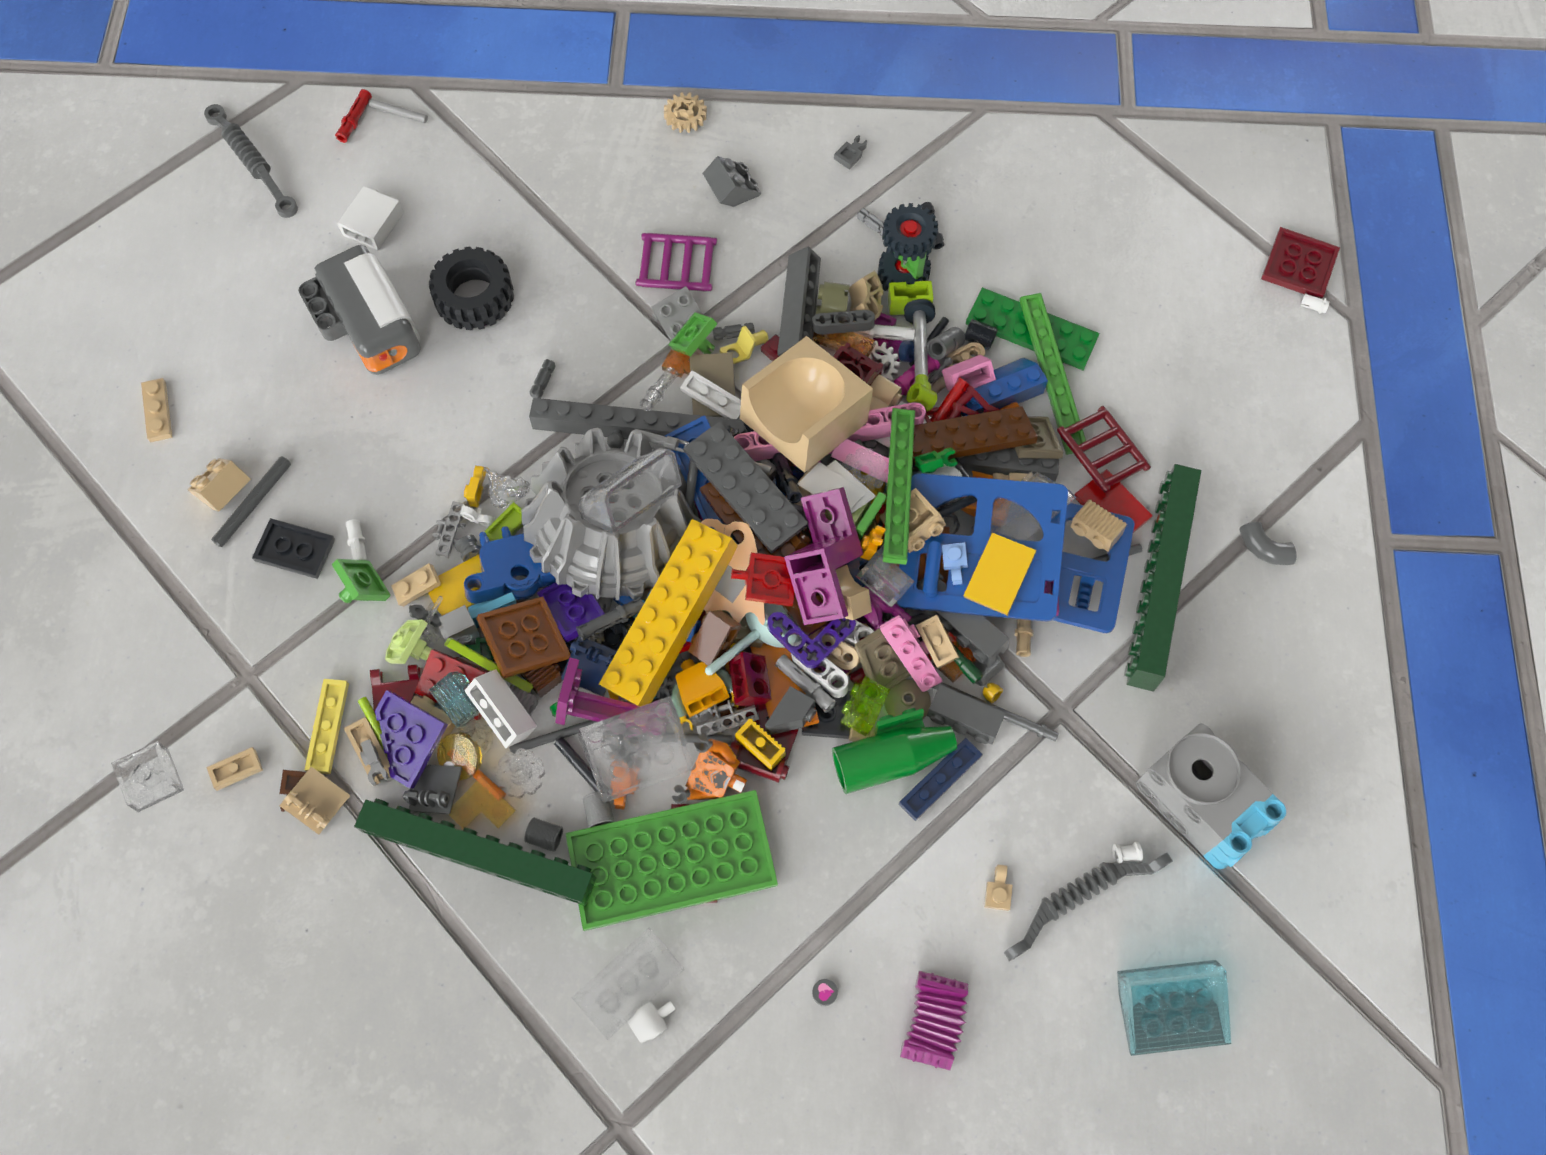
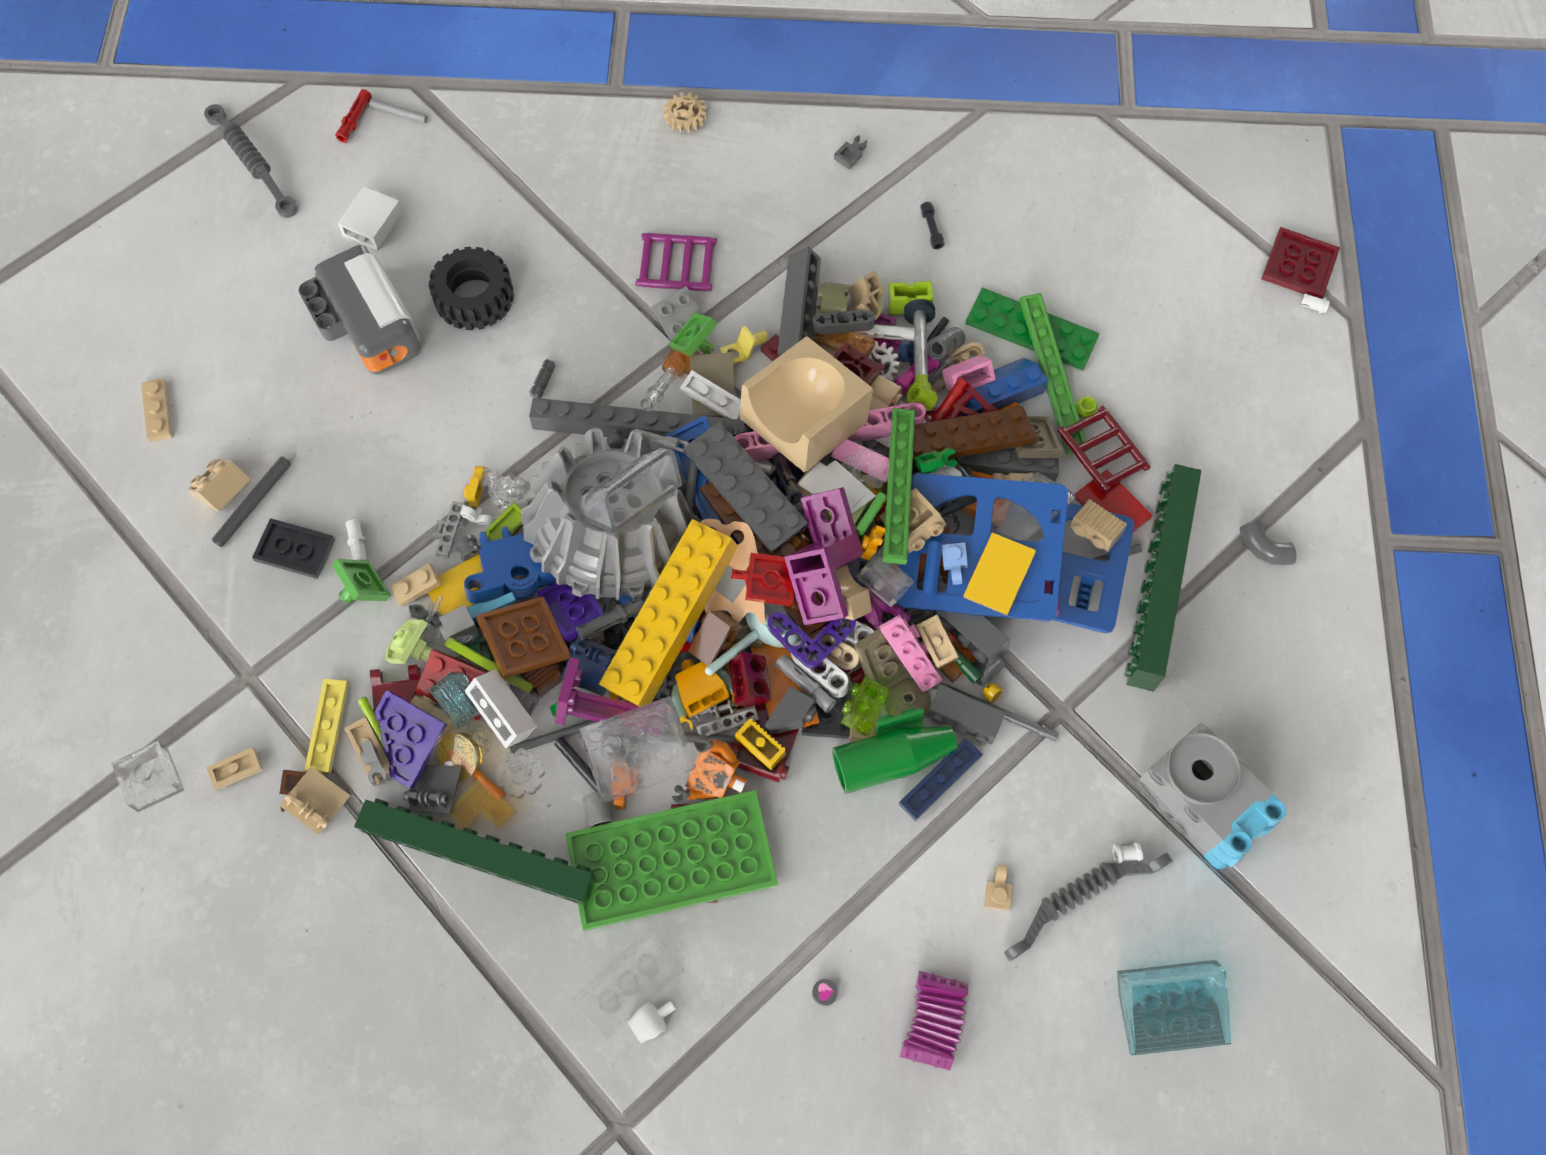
(543, 834): dark grey piece -> none
(731, 181): dark grey slope -> none
(731, 331): dark grey axle -> none
(871, 220): axle -> none
(910, 239): black plate -> none
(981, 333): black piece -> none
(1023, 636): tan pin -> none
(1086, 406): none -> lime plate

